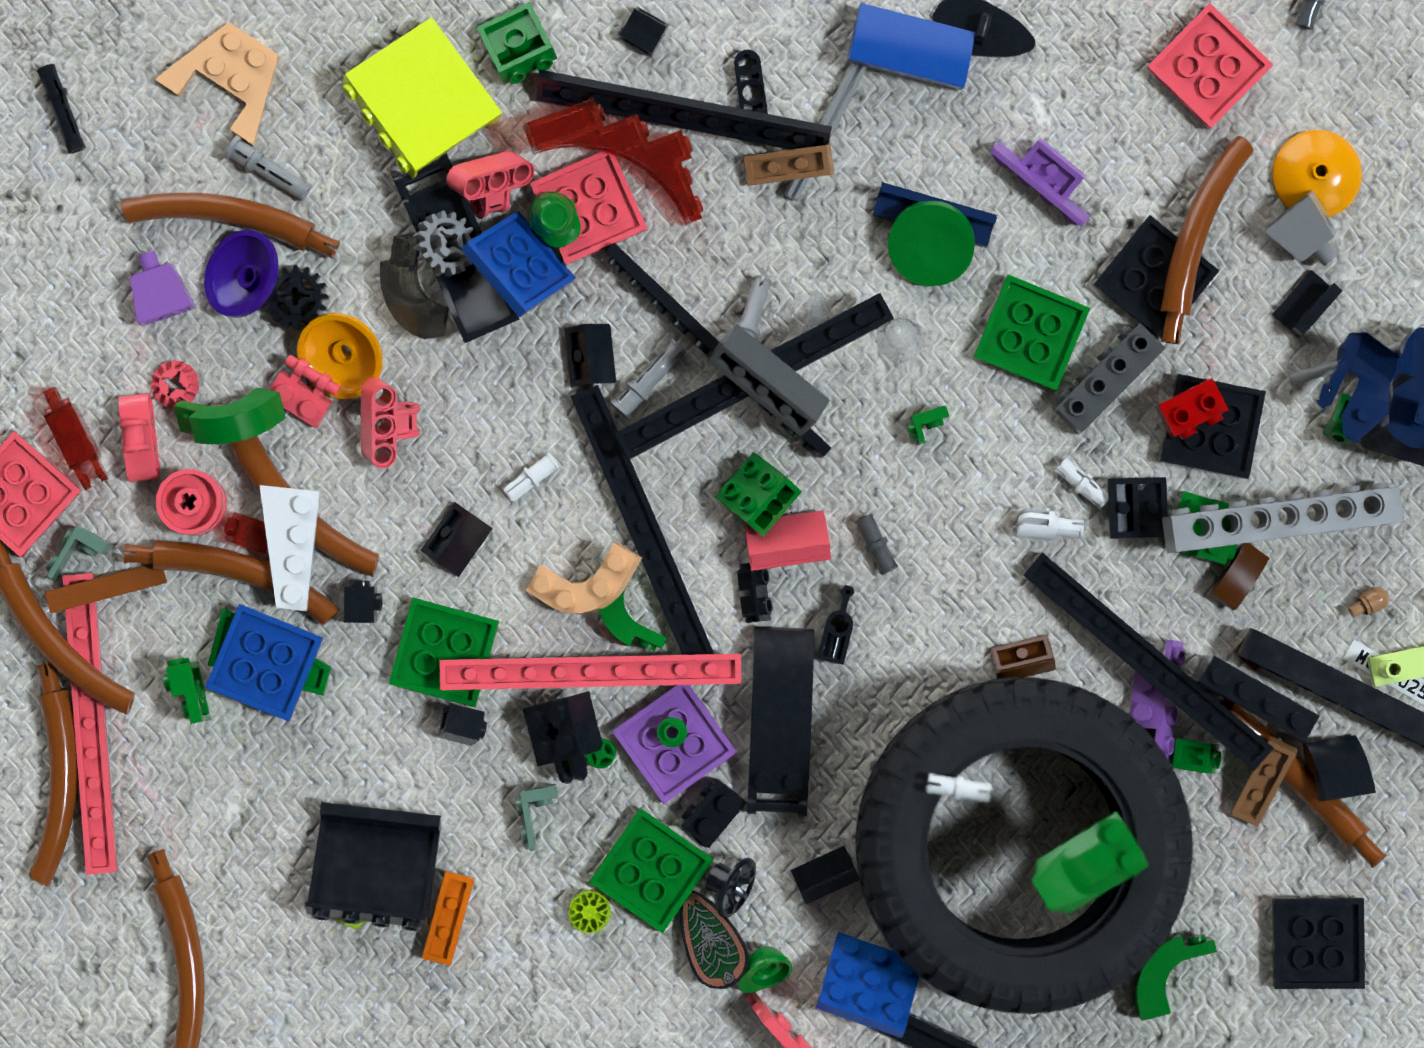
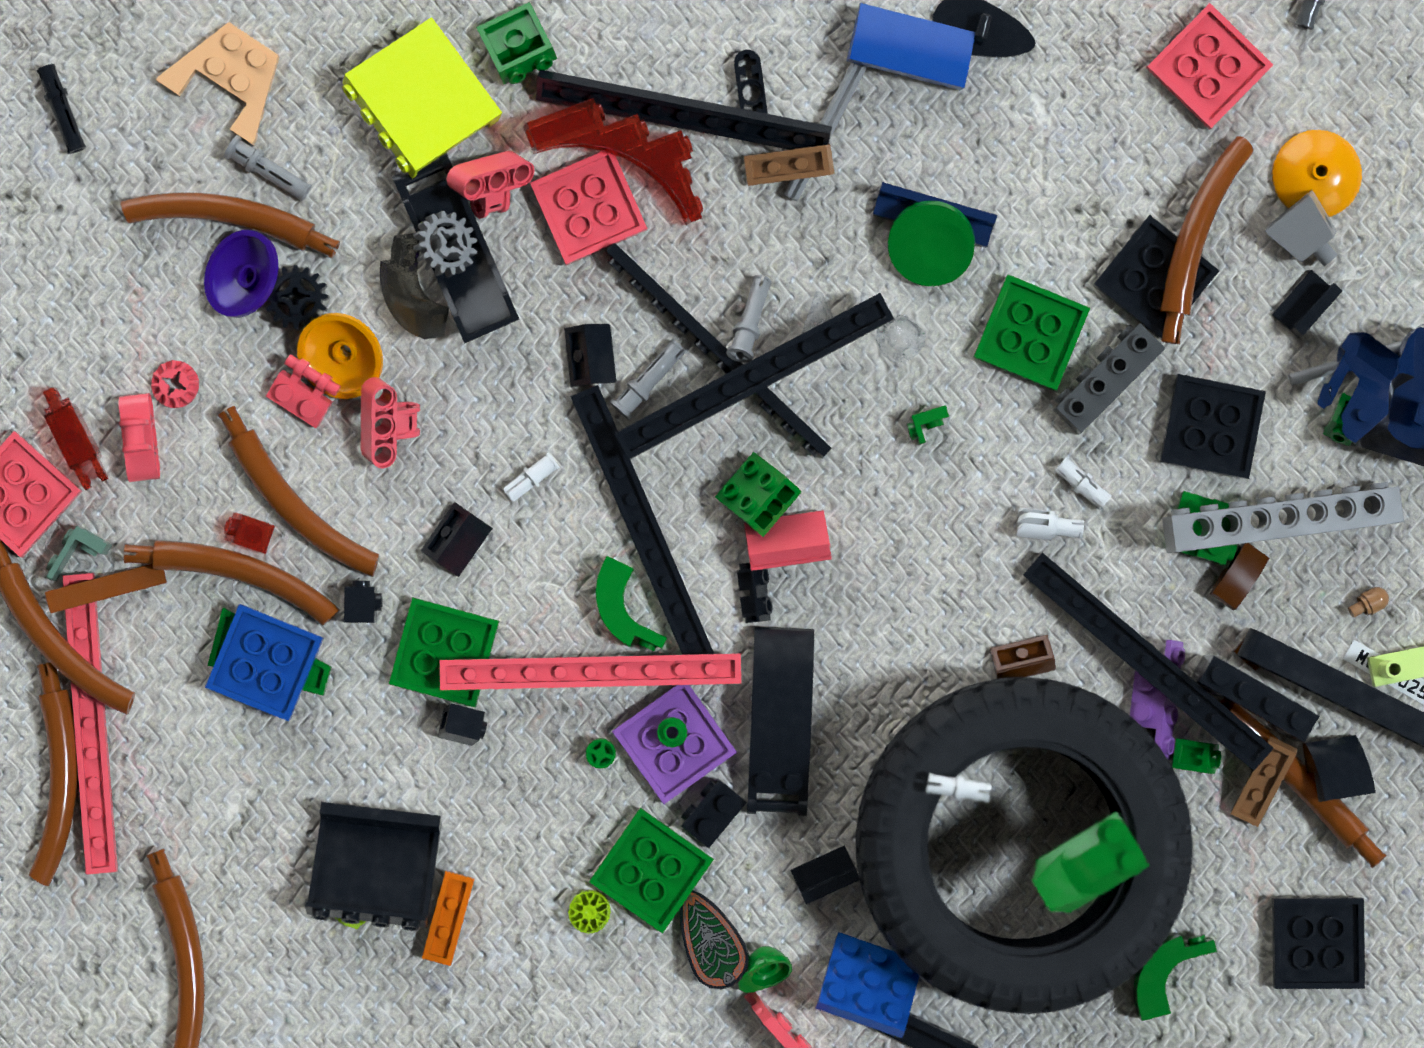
(158, 291): medium lavender torso -> none
(174, 497): coral wheel -> none
(185, 680): green plate -> none
(231, 422): green arch -> none
(290, 535): white wing -> none
(518, 263): blue plate -> none
(541, 796): sand green bracket -> none
(555, 219): green hat -> none
(563, 734): black hinge -> none
(591, 594): light nougat plate -> none
(644, 31): black piece -> none
(728, 883): black wheel -> none
(768, 380): dark grey brick -> none
(842, 638): black piece -> none
(876, 544): dark grey pin -> none
(1048, 174): medium lavender bracket -> none
(1137, 507): black slope -> none
(1192, 408): red brick -> none

